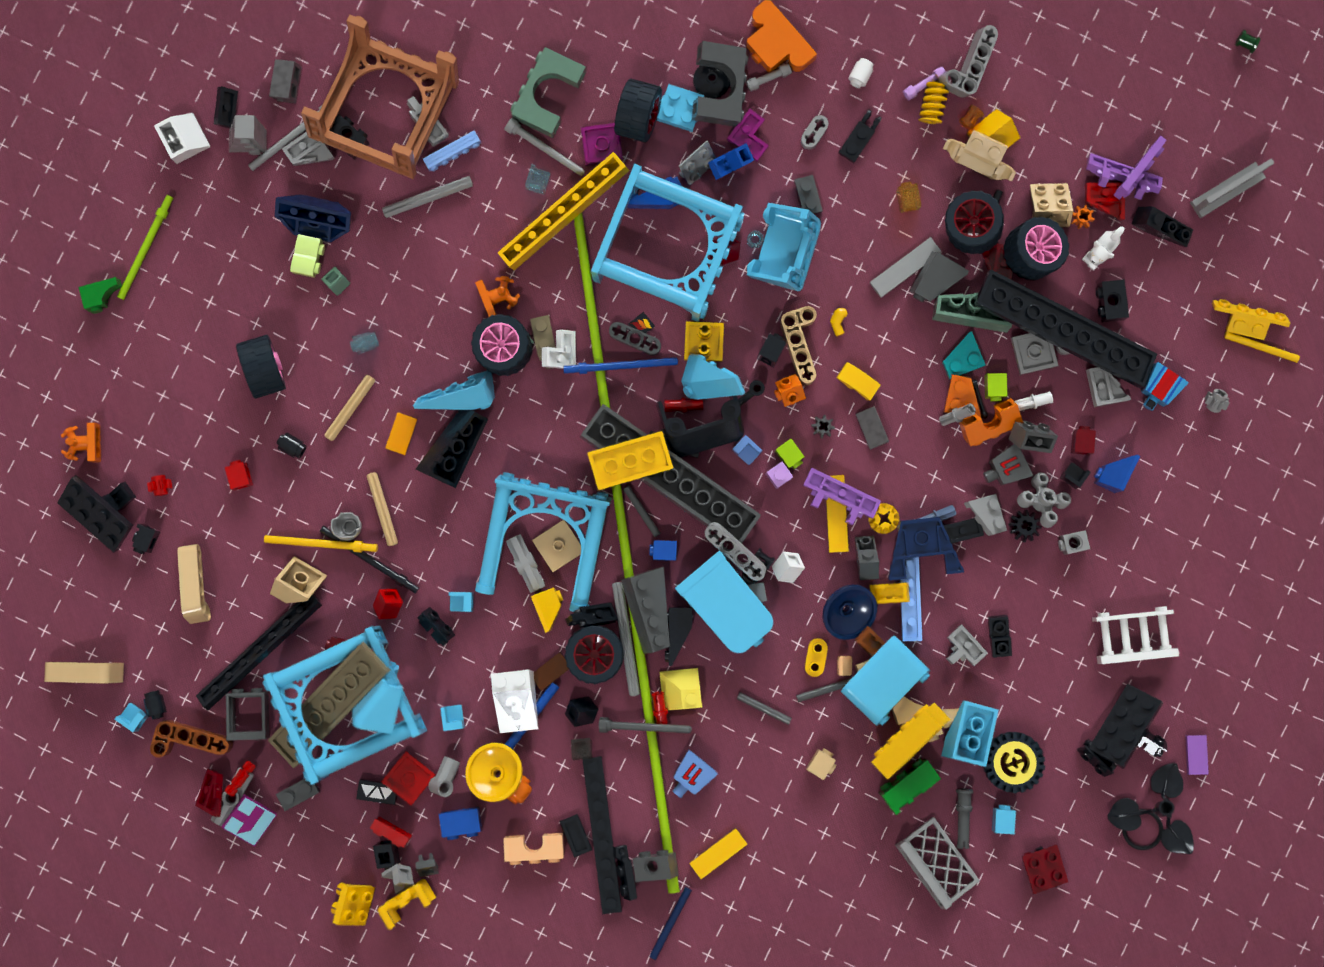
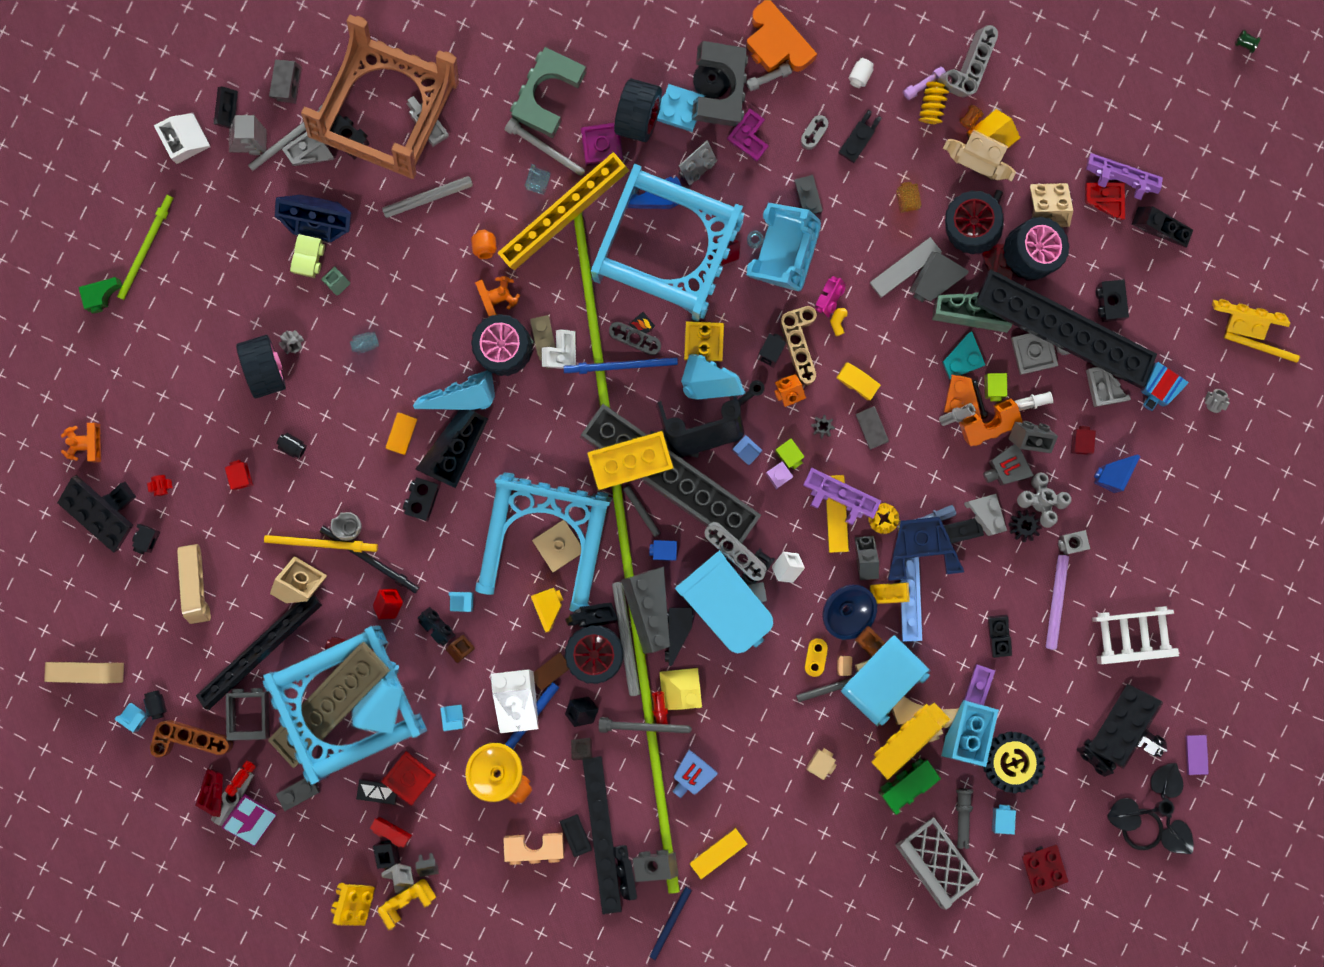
(291, 341): none -> light grey gear
(349, 407): tan axle -> none
(382, 509): tan axle -> none
(427, 500): none -> black brick
(445, 777): light grey piece -> none
(452, 151): light blue piece -> none
(460, 648): none -> reddish brown slope
(460, 822): blue brick -> none
(483, 244): none -> orange head
(525, 563): light grey piece -> none
(683, 405): red pin -> none
(731, 161): blue brick -> none
(764, 708): dark grey bar -> none
(827, 304): none -> dark pink hinge
(965, 647): light grey hinge -> none
(979, 685): none -> medium lavender plate
(1057, 602): none -> lavender axle
(1074, 475): black panel -> none
(1080, 222): orange gear -> none
(1103, 248): white animal -> none
(1143, 165): medium lavender hinge -> none
(1230, 188): light grey fence -> none

